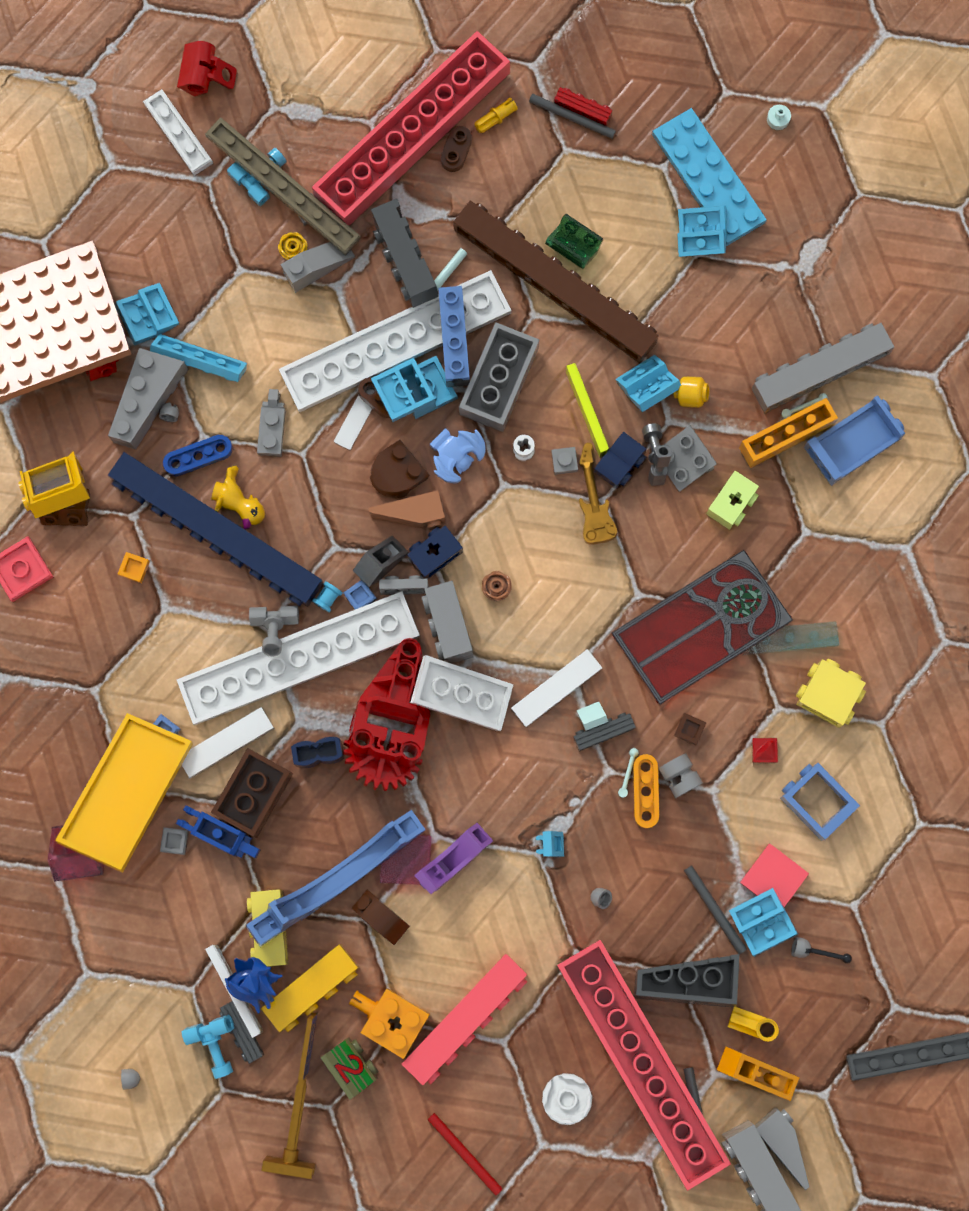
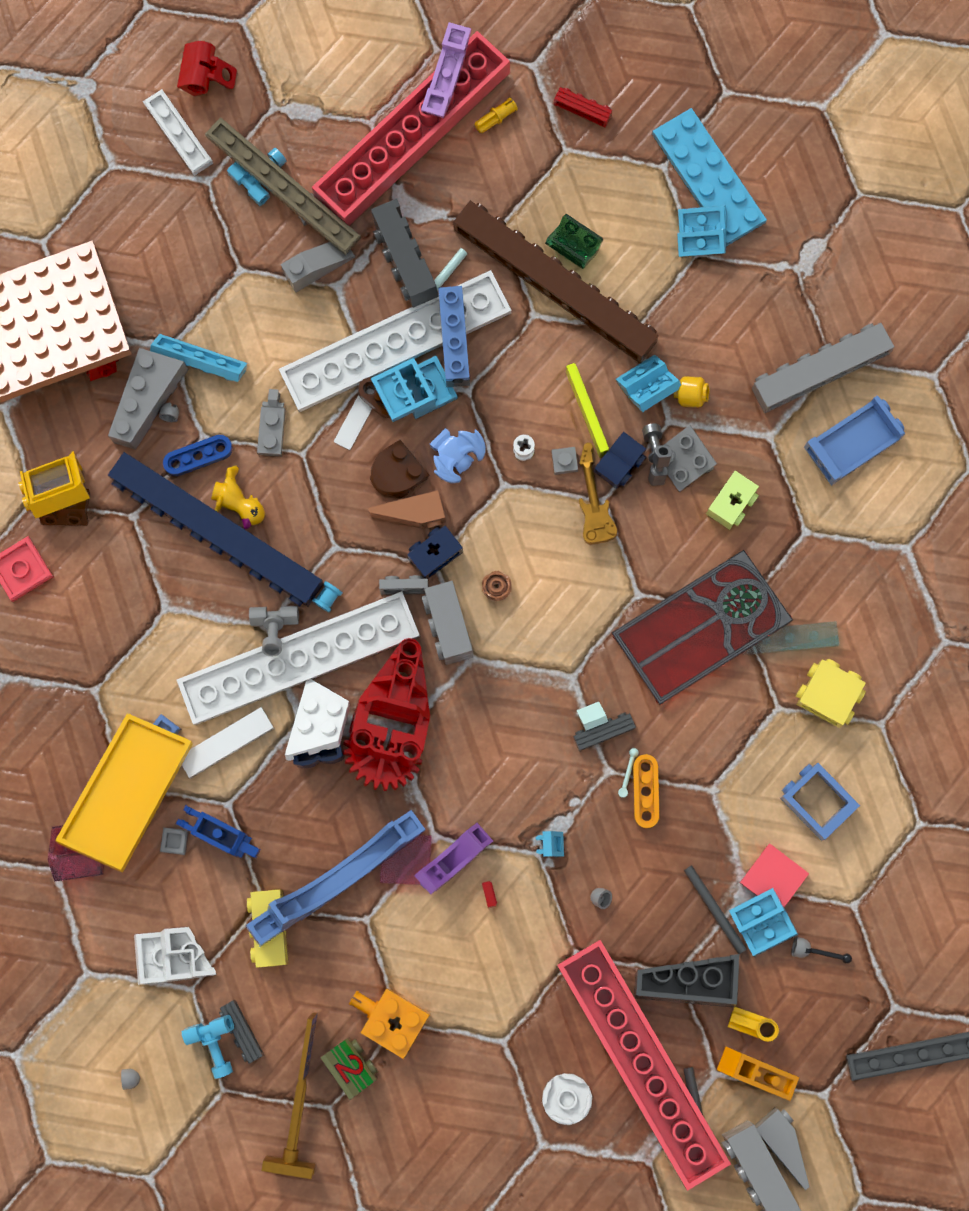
(133, 567): light orange tile -> none
(147, 314): medium azure slope -> none
(170, 957): none -> white slope
(243, 1007): white tile -> none
(252, 793): reddish brown brick -> none
(252, 982): blue hair -> none
(291, 239): yellow plate -> none
(310, 988): yellow brick -> none
(318, 721): none -> white wing
(359, 595): medium blue tile -> none
(380, 561): flat silver slope -> none
(380, 917): reddish brown brick -> none
(447, 70): none -> lavender slope
(456, 147): reddish brown plate -> none
(461, 693): white plate -> none
(464, 1019): coral brick -> none
(465, 1154): red bar -> none
(489, 894): none -> red tile
(499, 377): light grey brick -> none
(556, 688): white tile -> none
(572, 116): dark grey bar -> none
(680, 775): light grey wheel -> none
(690, 729): reddish brown plate -> none
(764, 750): red tile -> none
(778, 117): light aqua tile -> none
(787, 413): light aqua hinge -> none
(788, 433): light orange brick -> none

